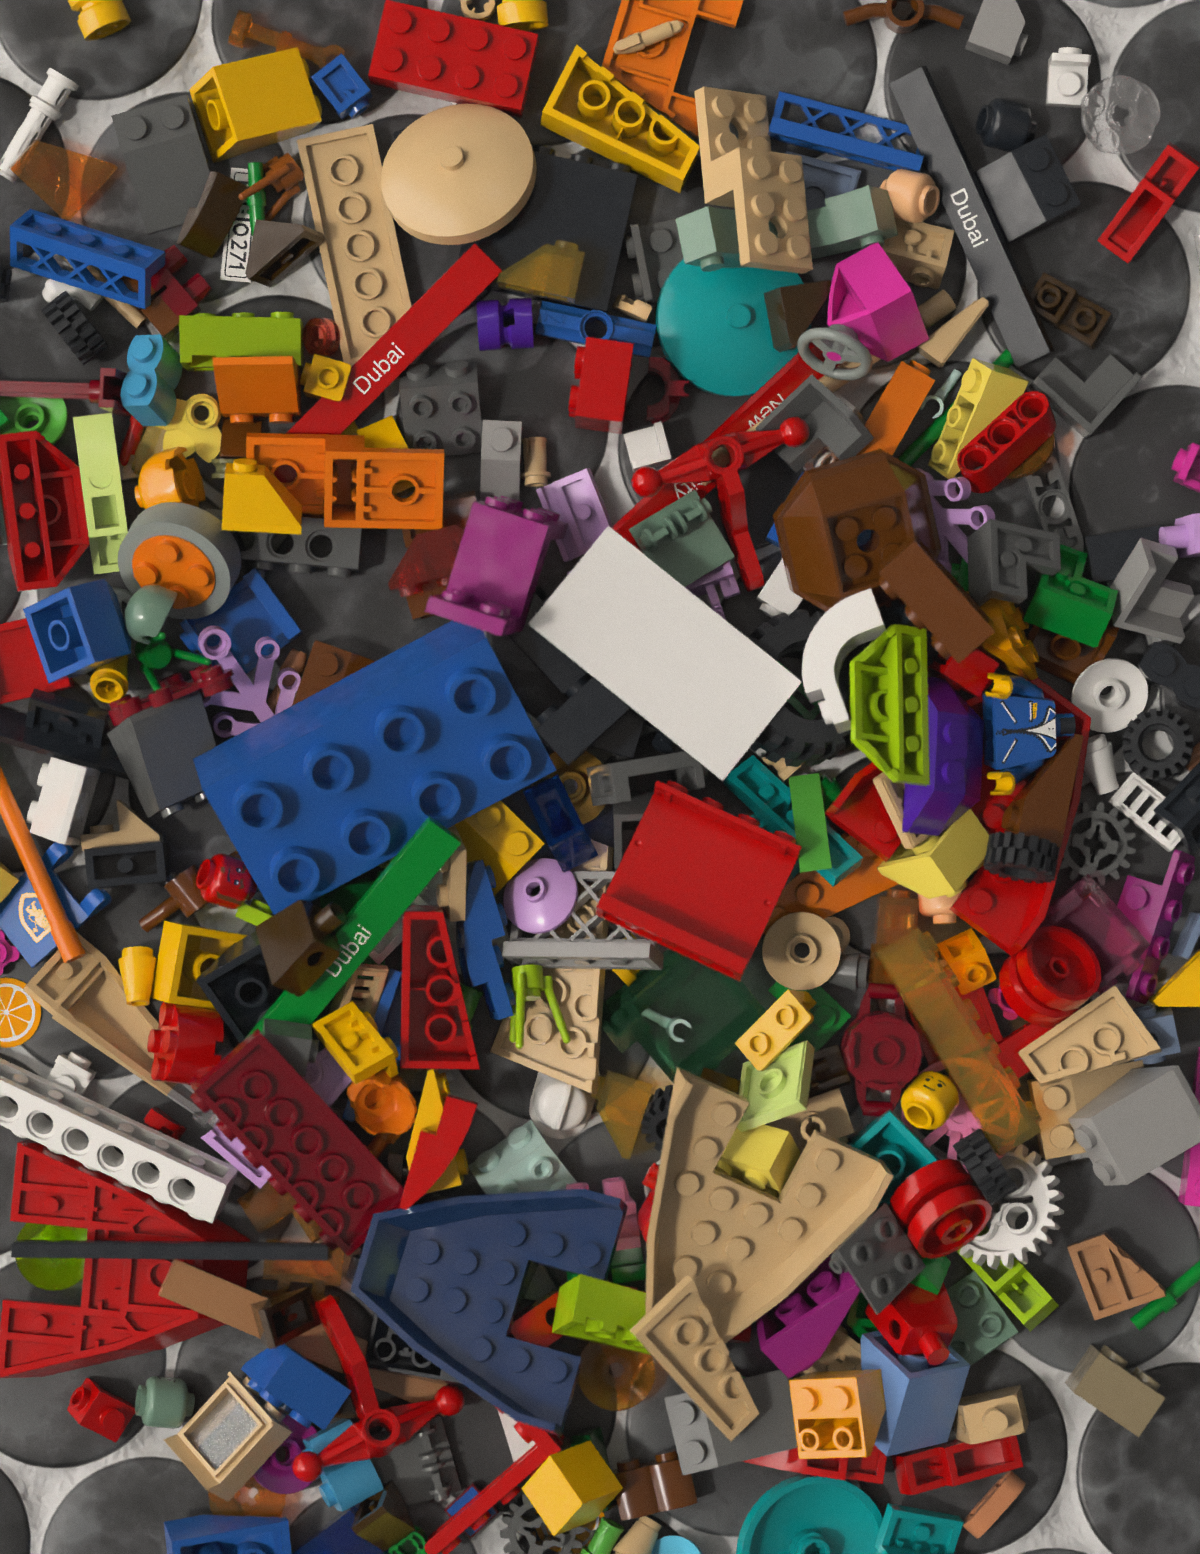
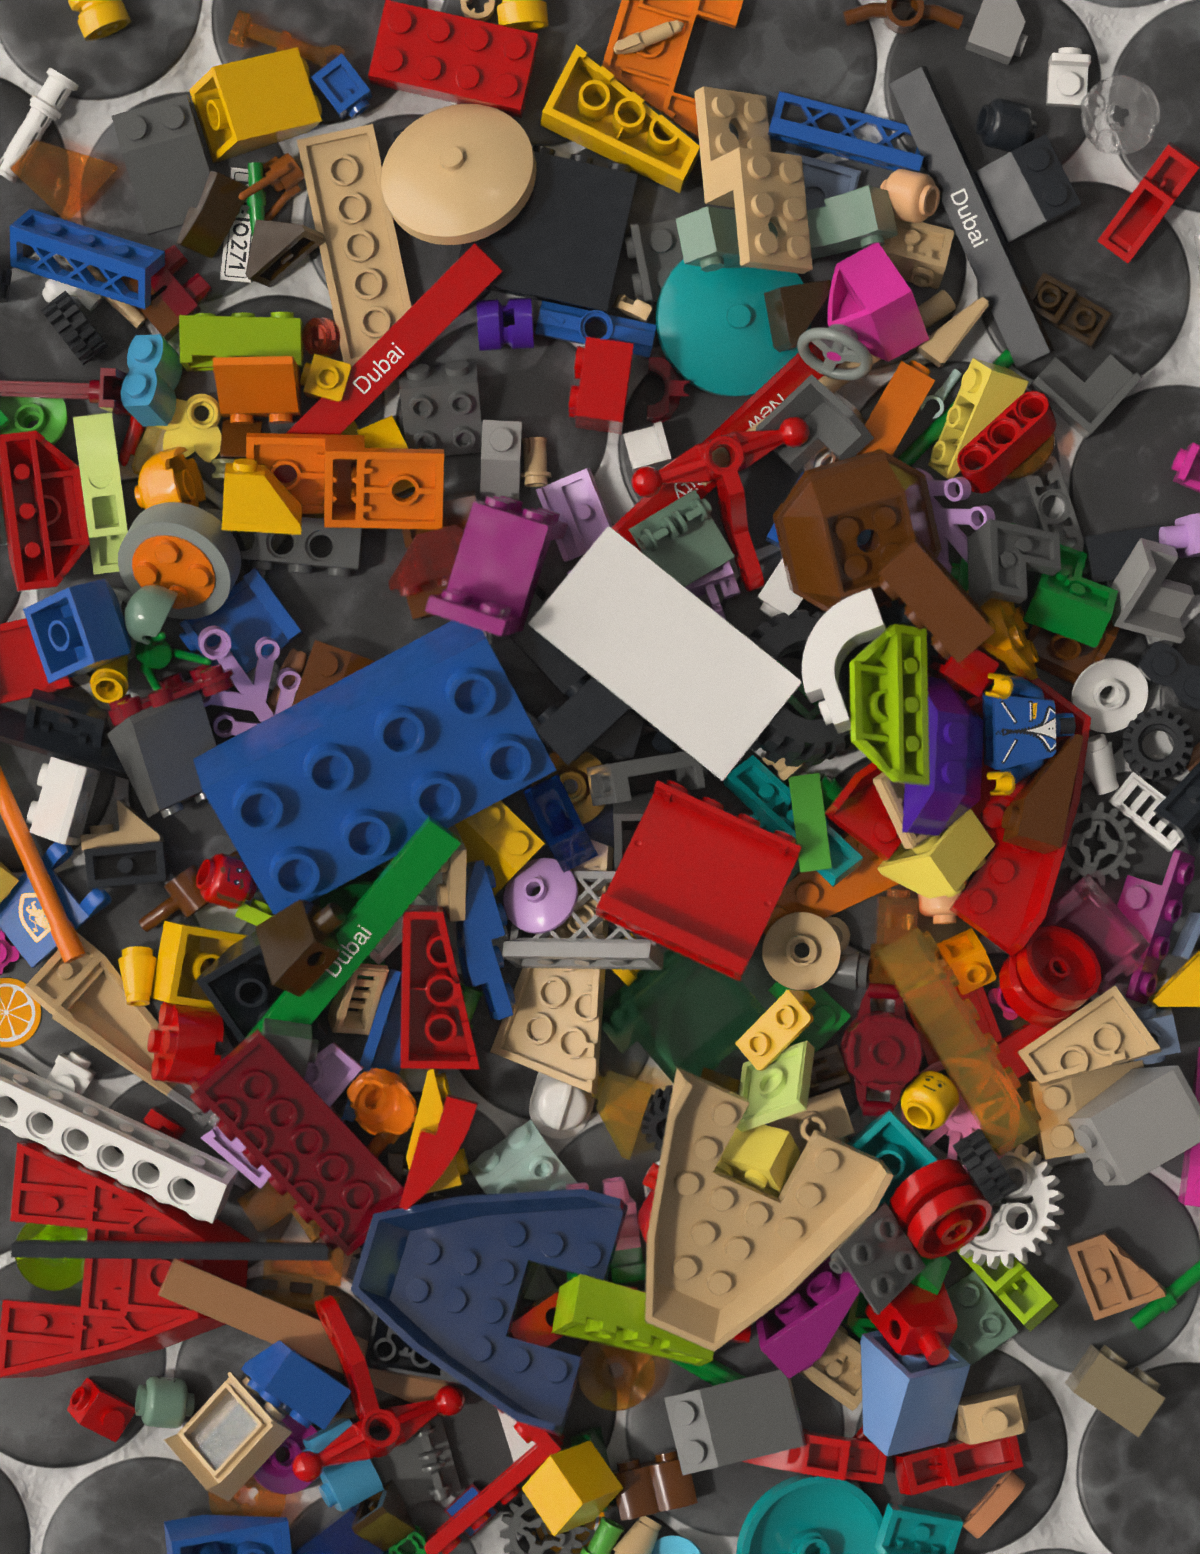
(285, 1317): dark brown slope -> none
(355, 1043): yellow bracket -> none
(527, 986): lime plant -> none
(547, 272): clear yellow slope -> none
(666, 1022): light aqua hand -> none
(691, 1351): tan wing -> none
(837, 1412): light orange slope -> none
(1021, 857): black tyre -> none

